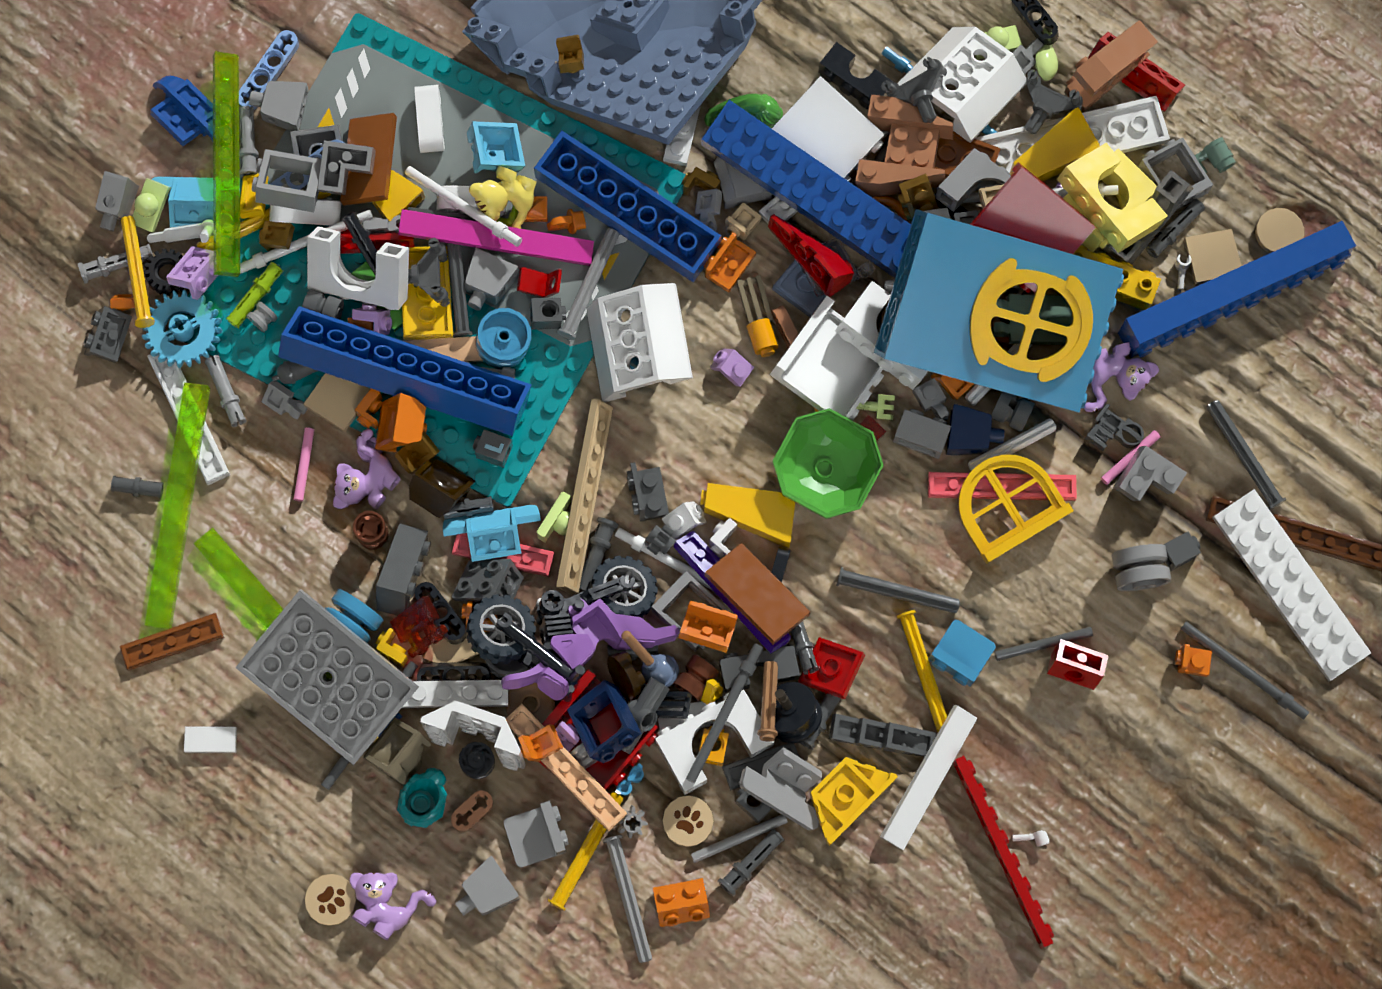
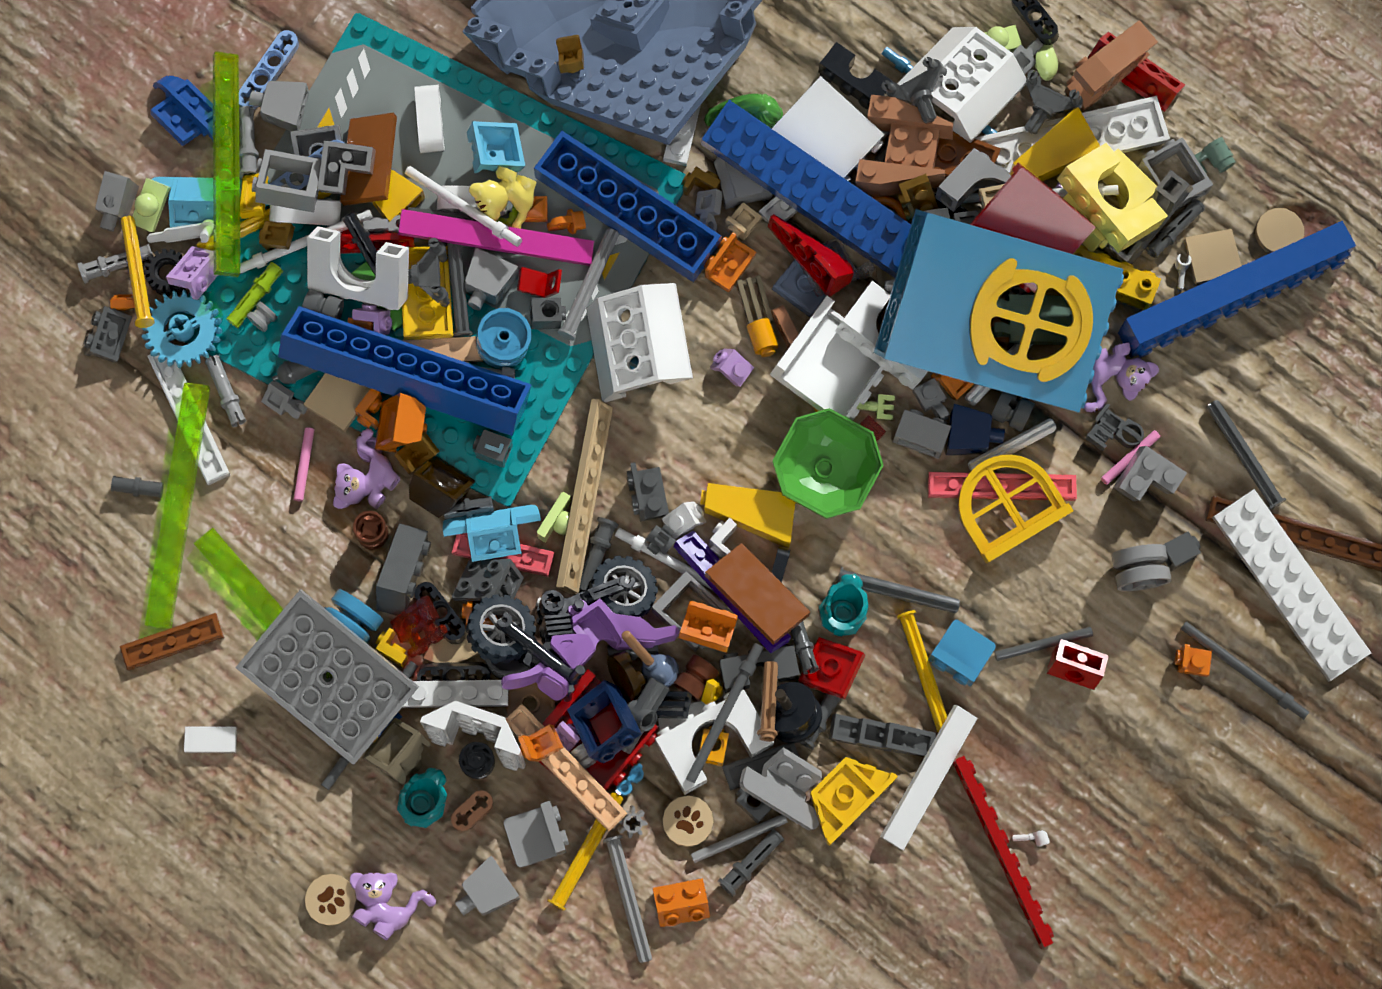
(844, 606): none -> teal piece

